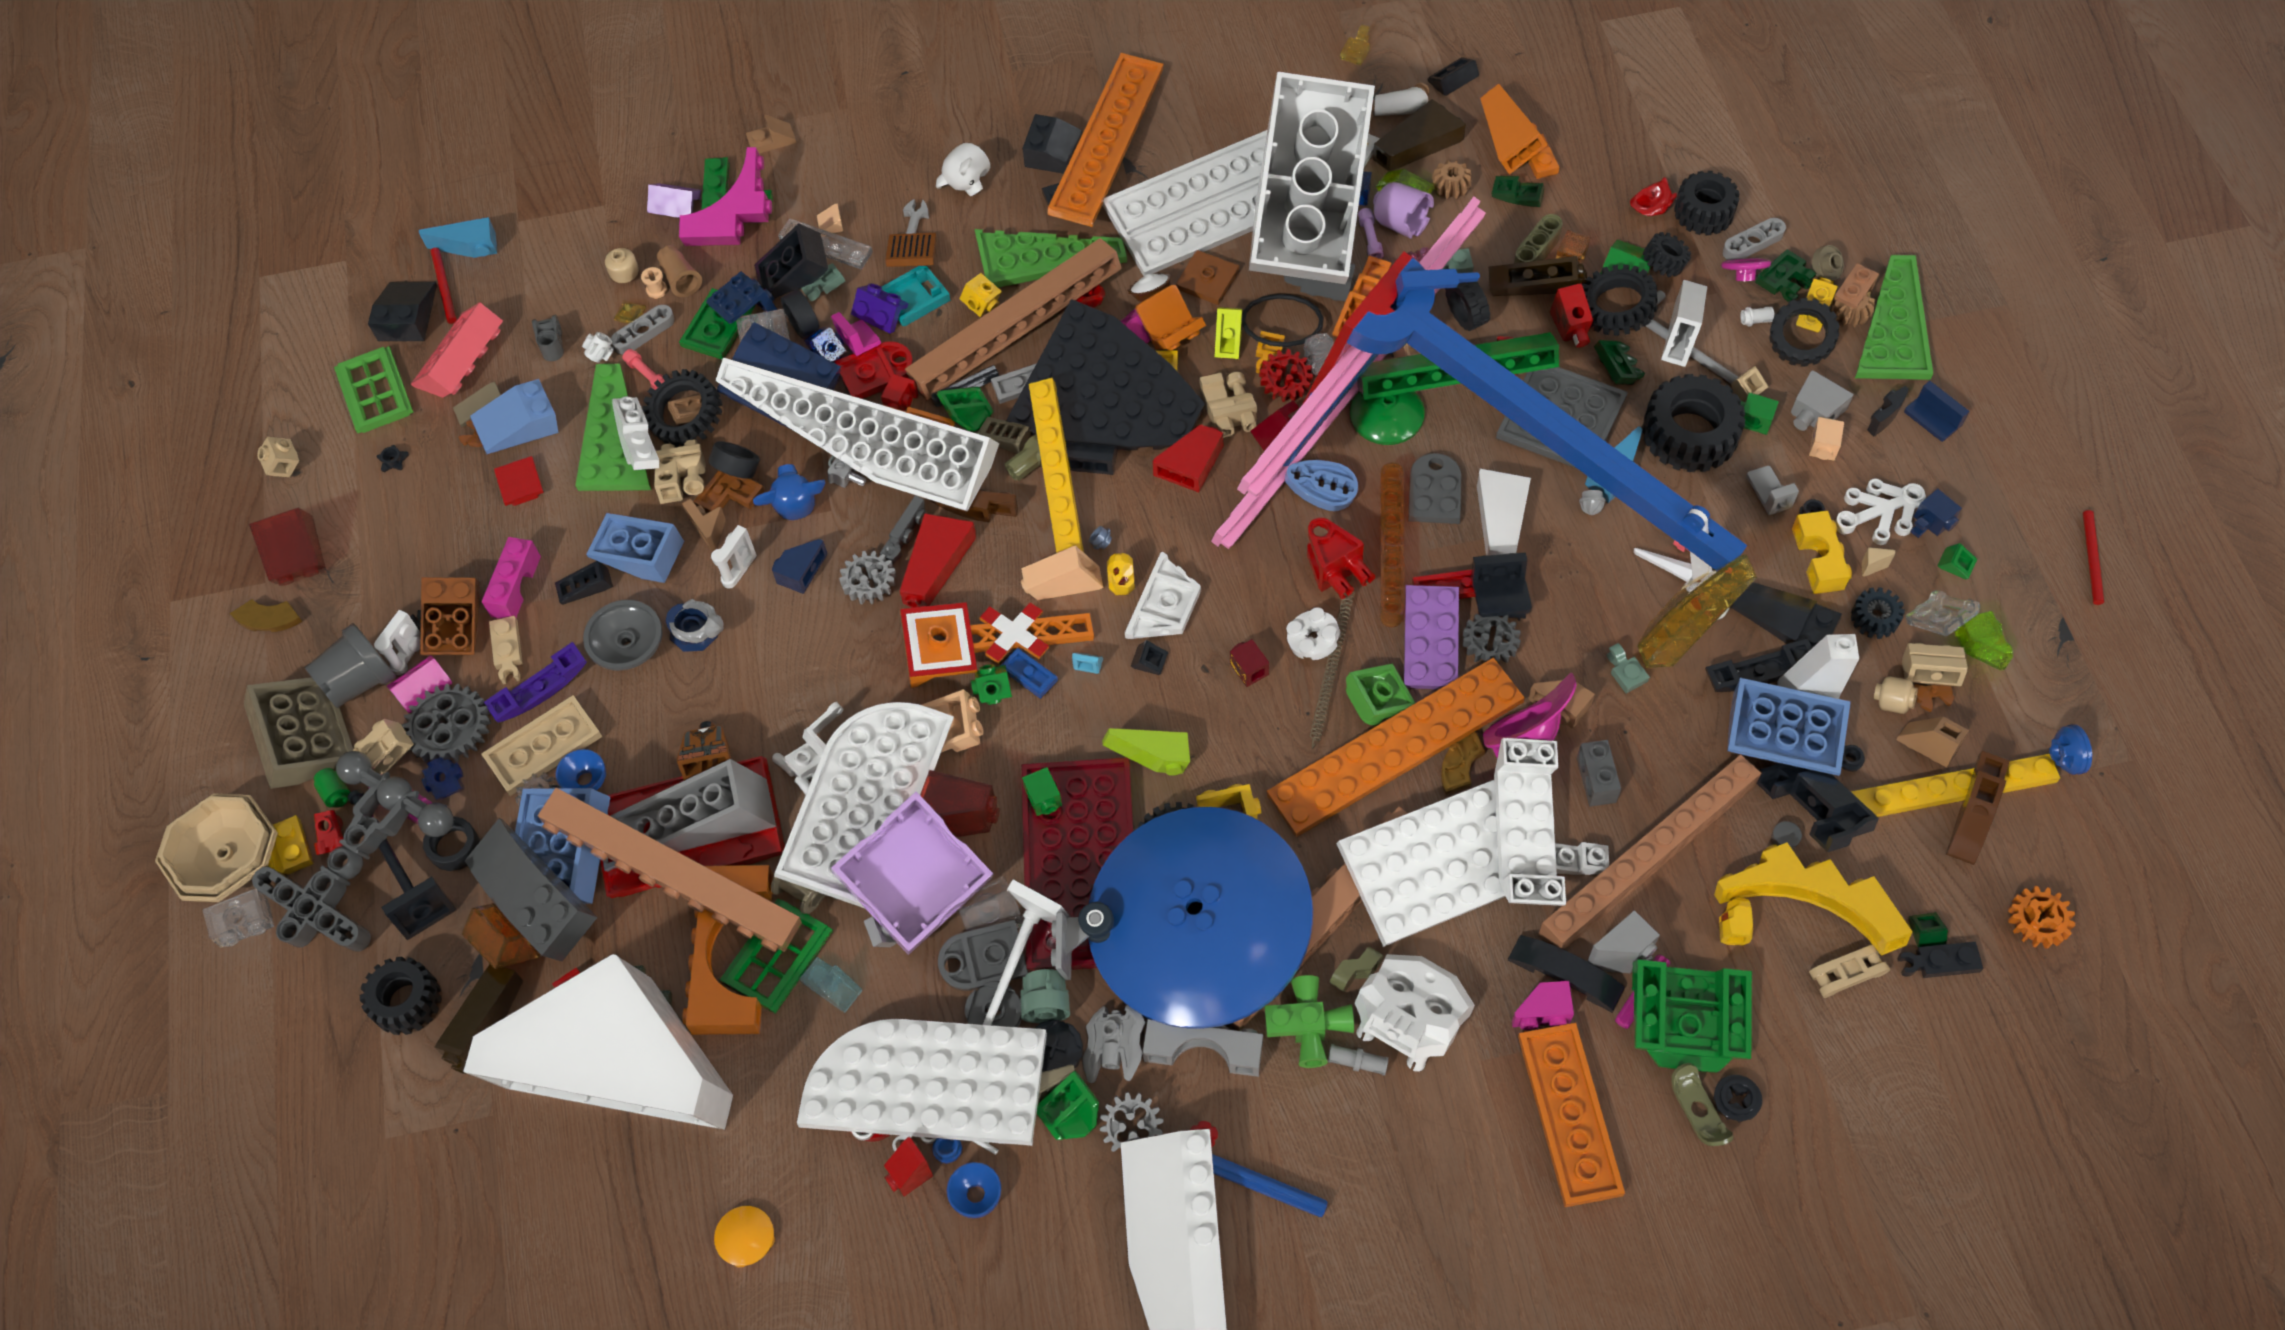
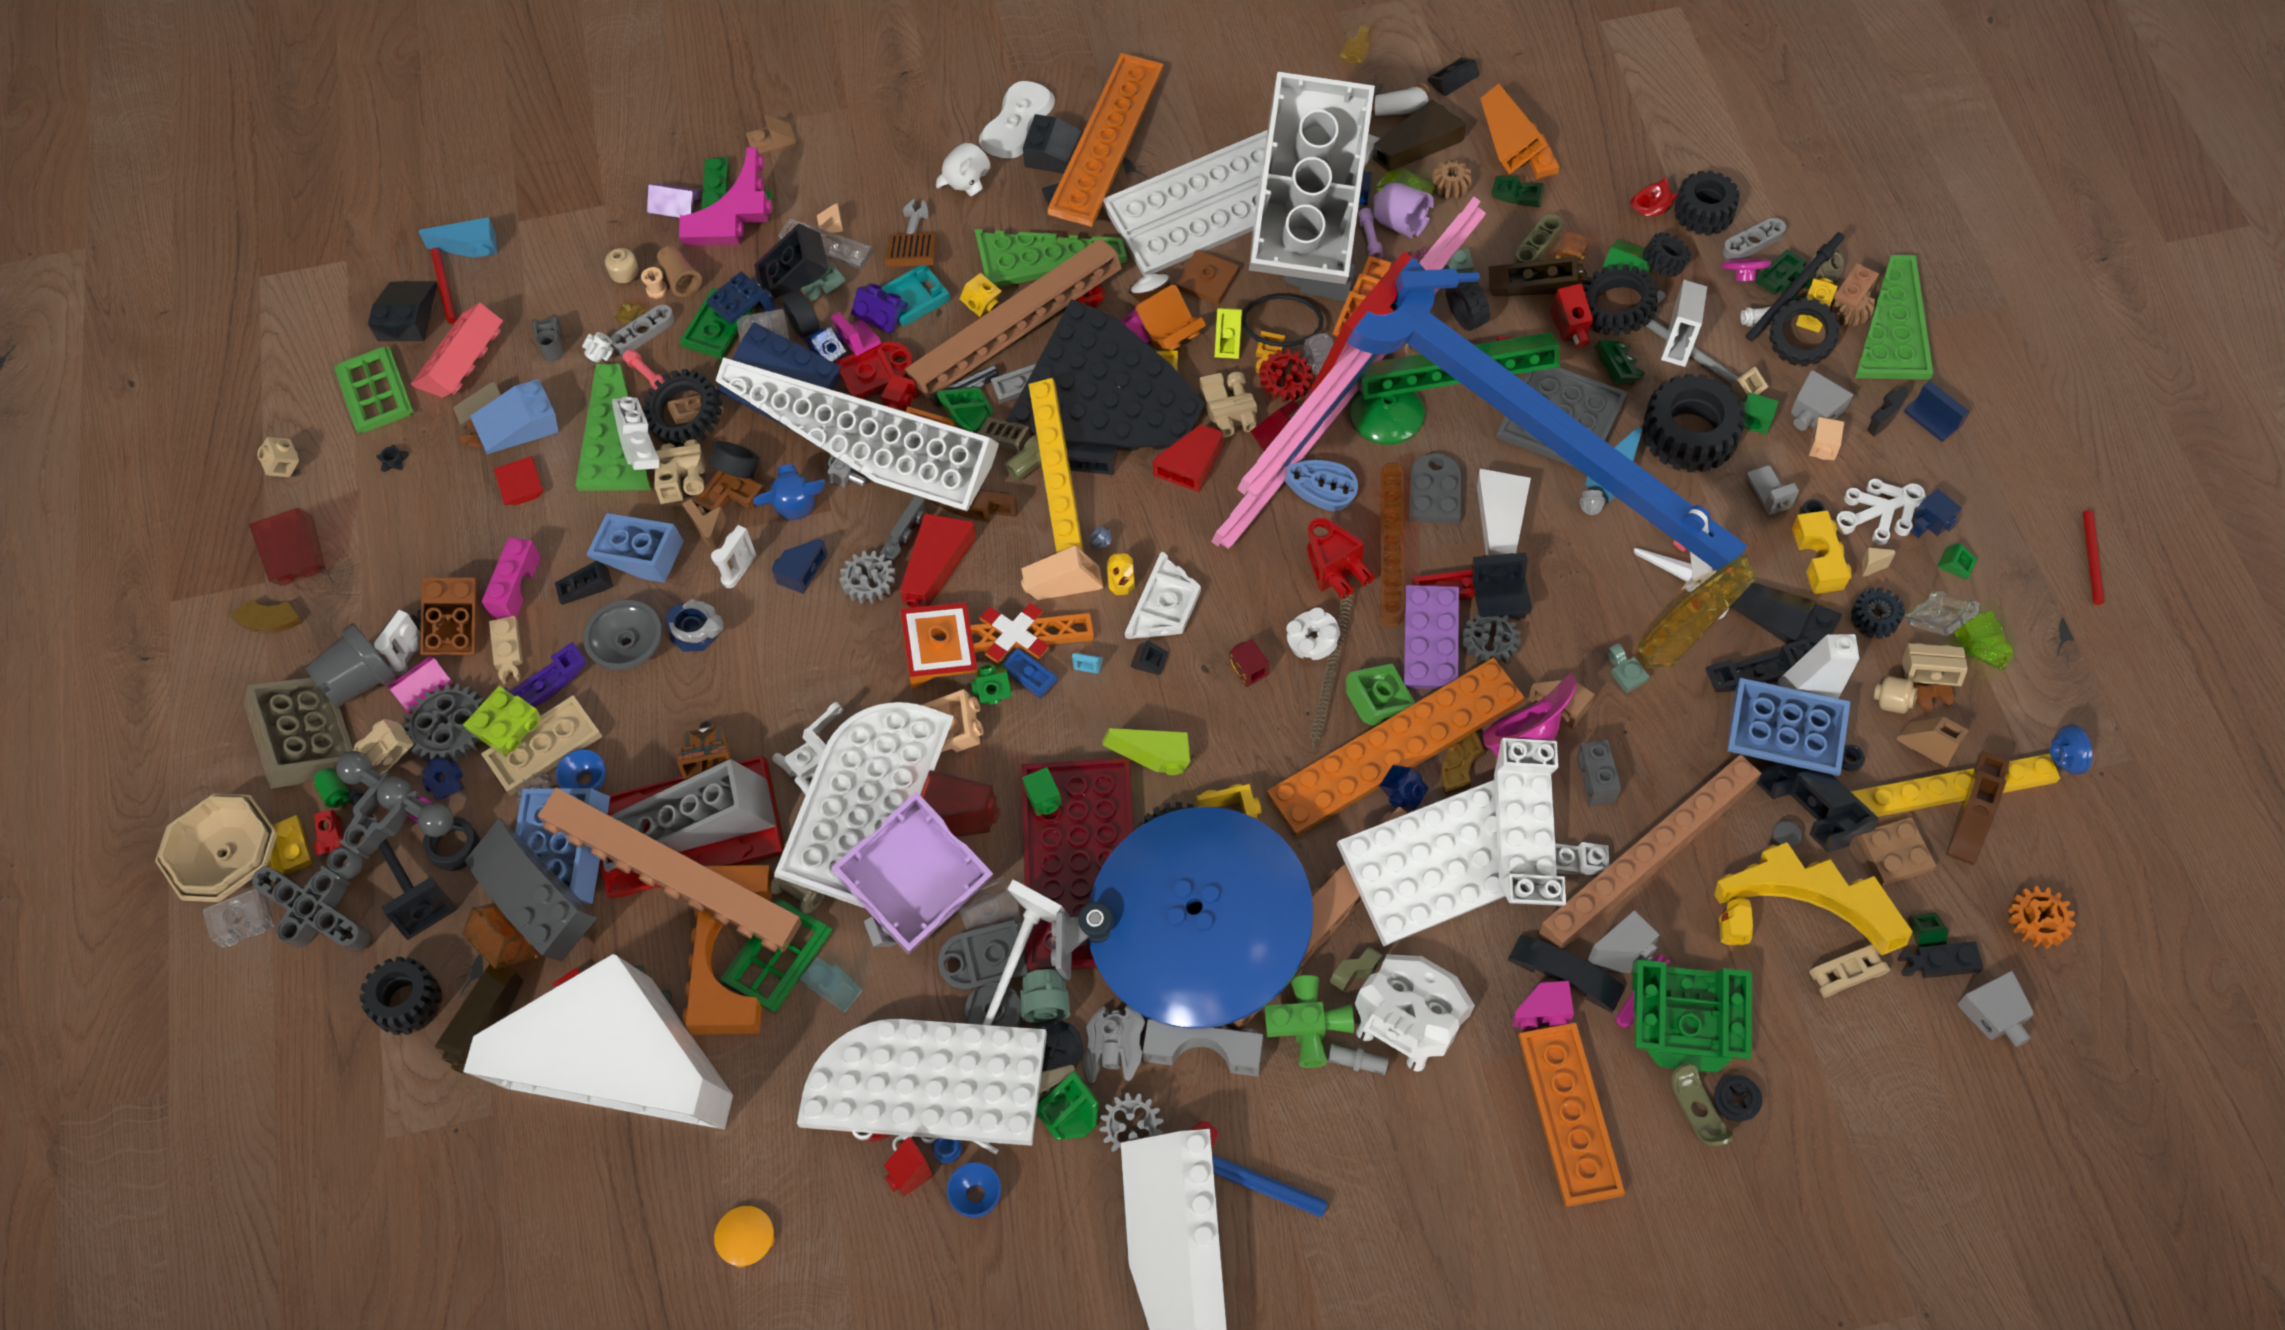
(503, 721): none -> lime plate
(1008, 131): none -> white plate
(1404, 787): none -> clear blue brick
(1824, 253): none -> black bar
(1897, 851): none -> medium nougat plate
(1999, 1009): none -> light grey torso

